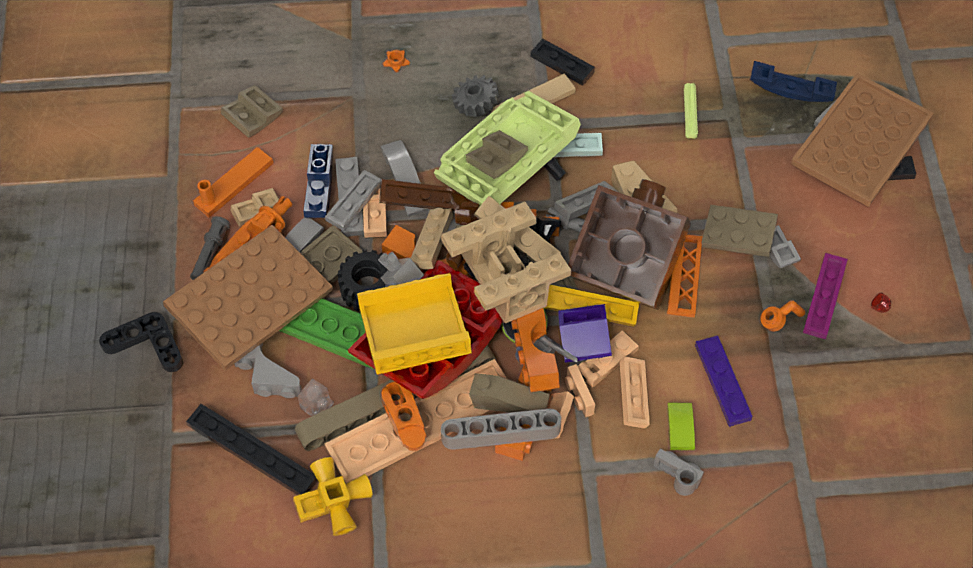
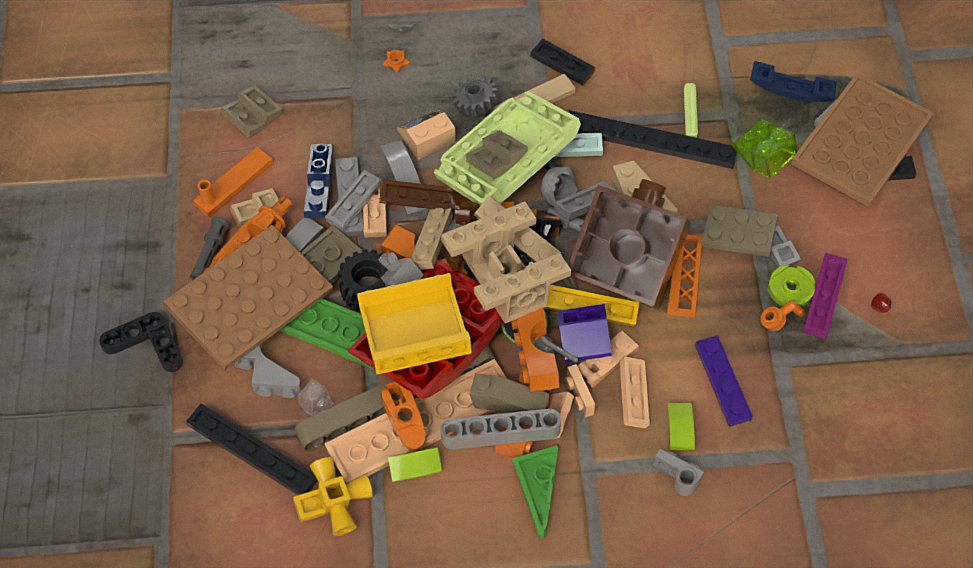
(415, 464): none -> lime slope
(428, 133): none -> light nougat slope
(536, 479): none -> bright green wing
(558, 184): none -> light grey hair
(658, 140): none -> black plate
(766, 147): none -> clear neon green slope
(800, 277): none -> lime plate

